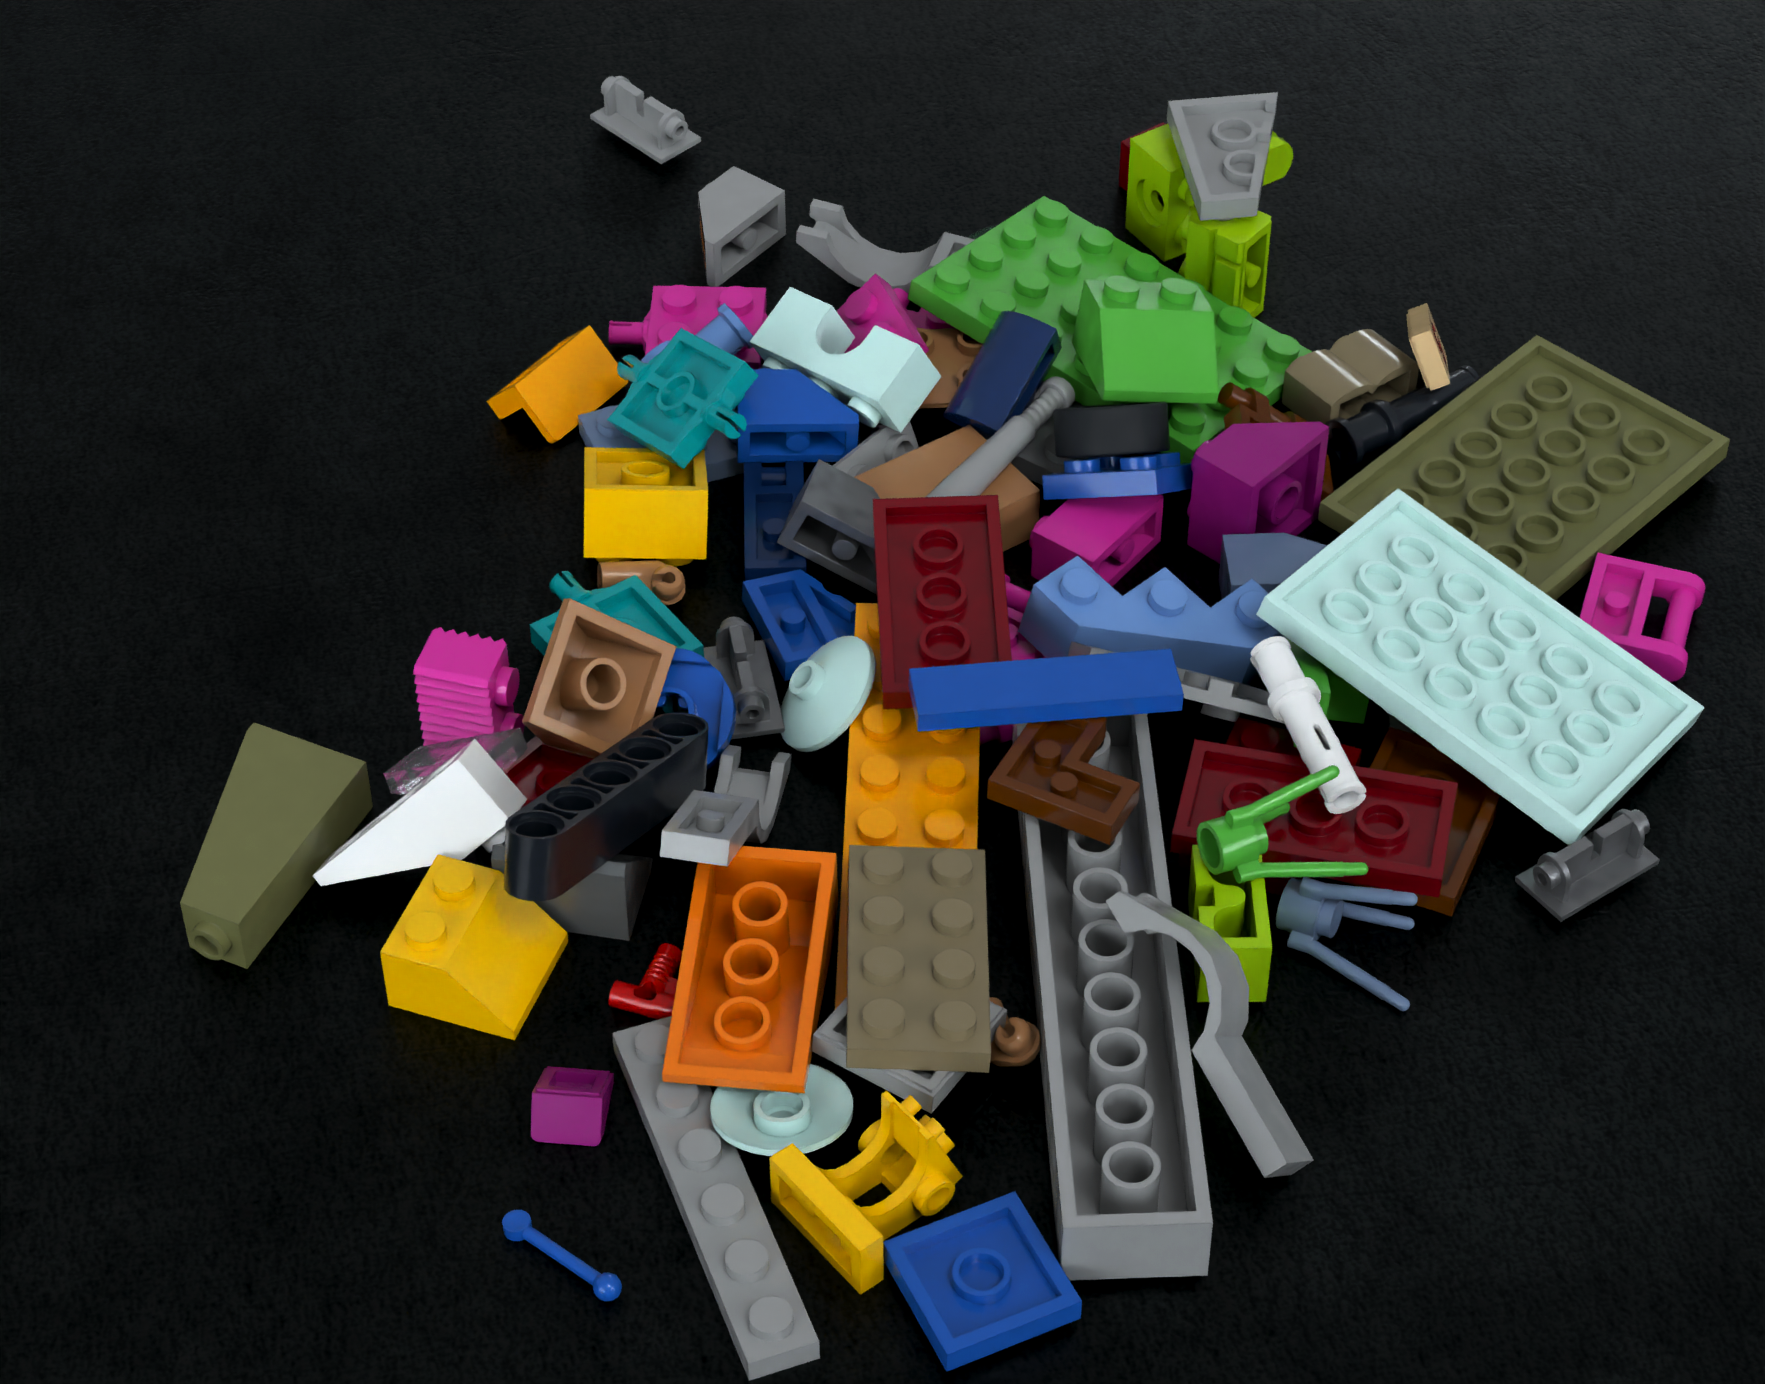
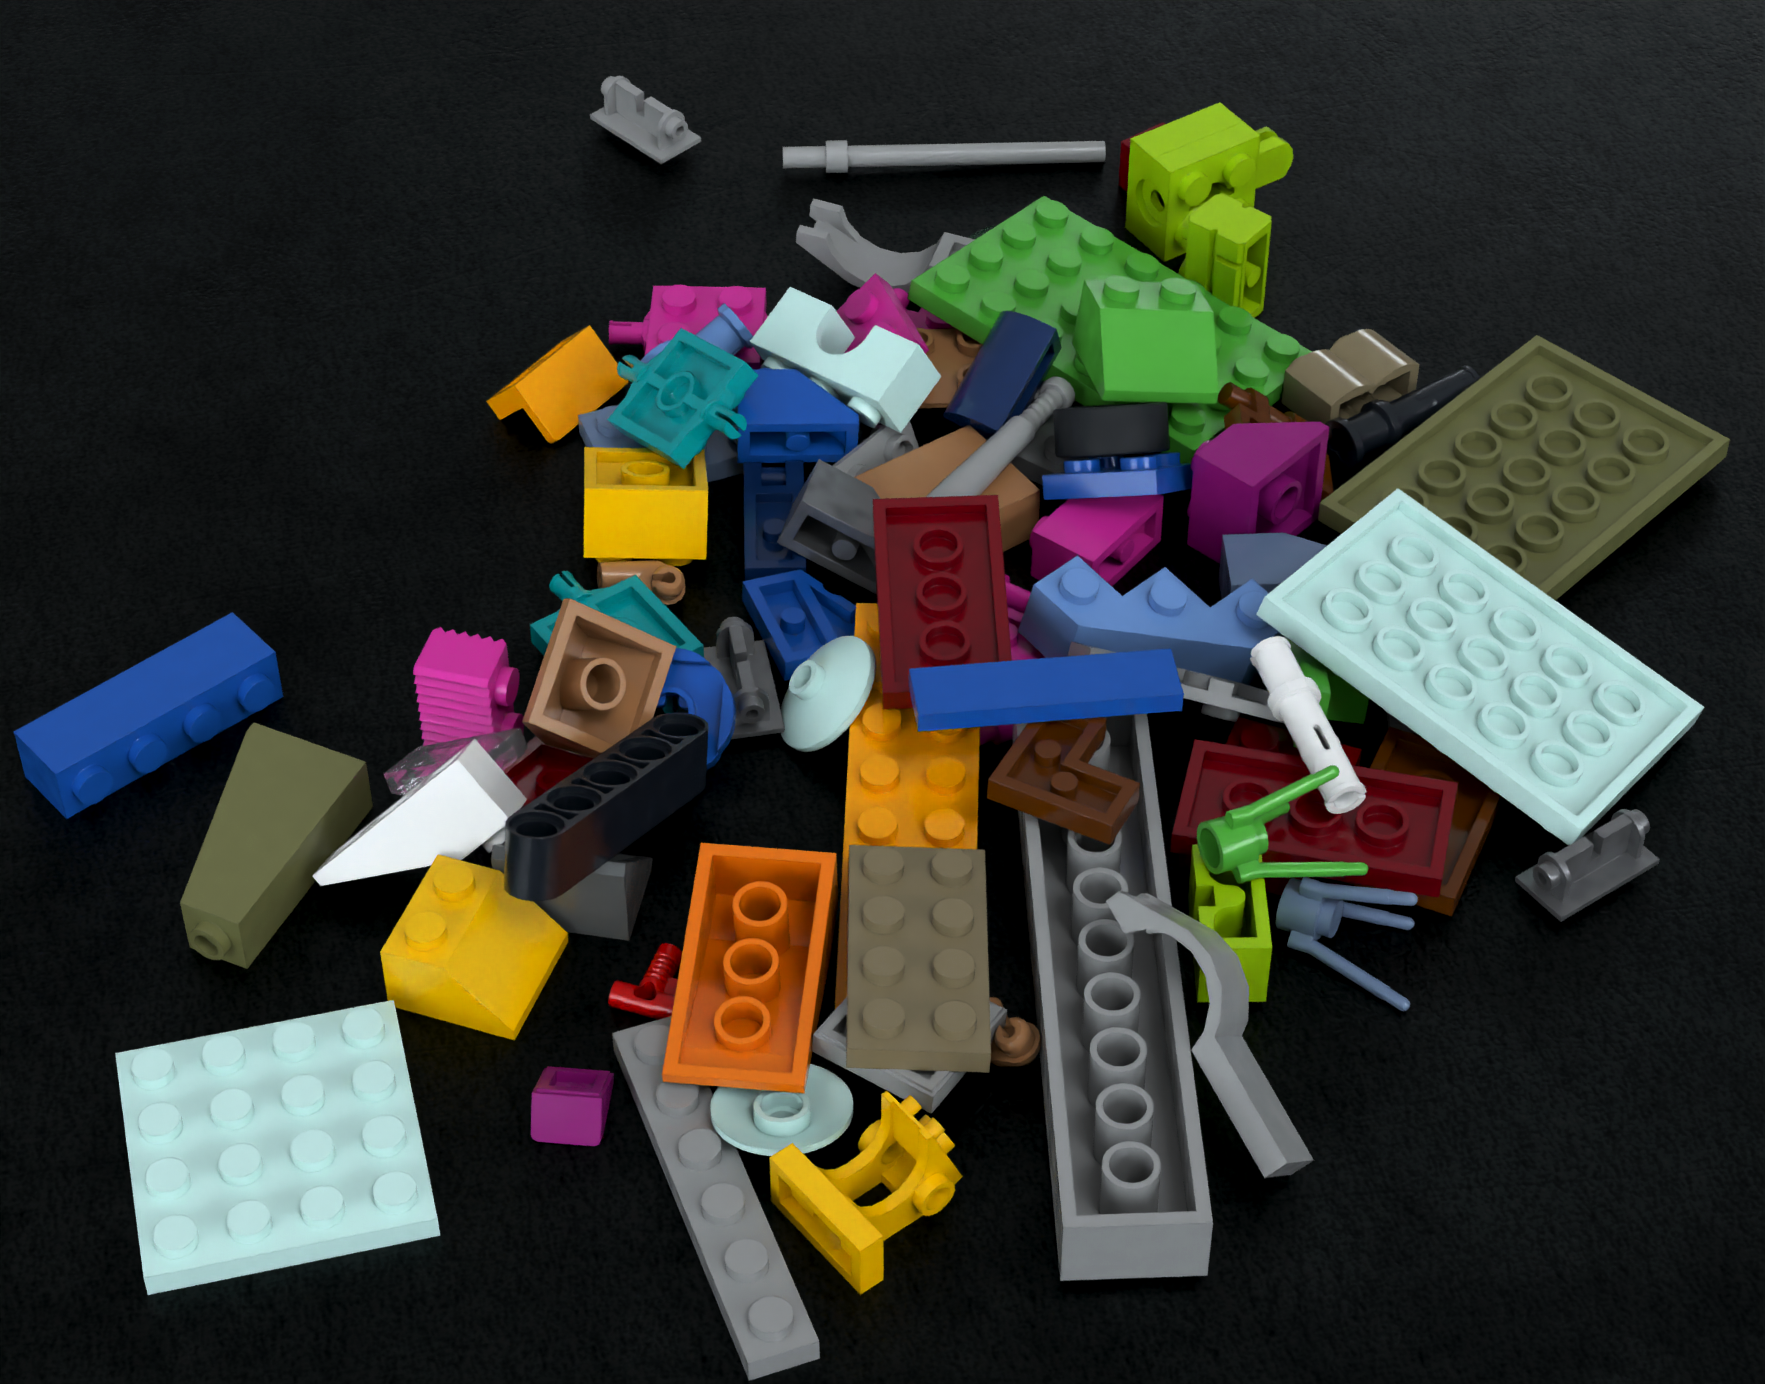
(149, 714): none -> blue brick
(273, 1147): none -> light aqua plate
(518, 1227): blue hinge -> none
(738, 222): light grey slope -> none
(740, 810): light grey piece -> none
(838, 156): none -> light grey bar
(981, 1281): blue plate -> none
(1224, 150): light grey wing -> none
(1427, 347): tan tile -> none
(1620, 602): dark pink plate -> none

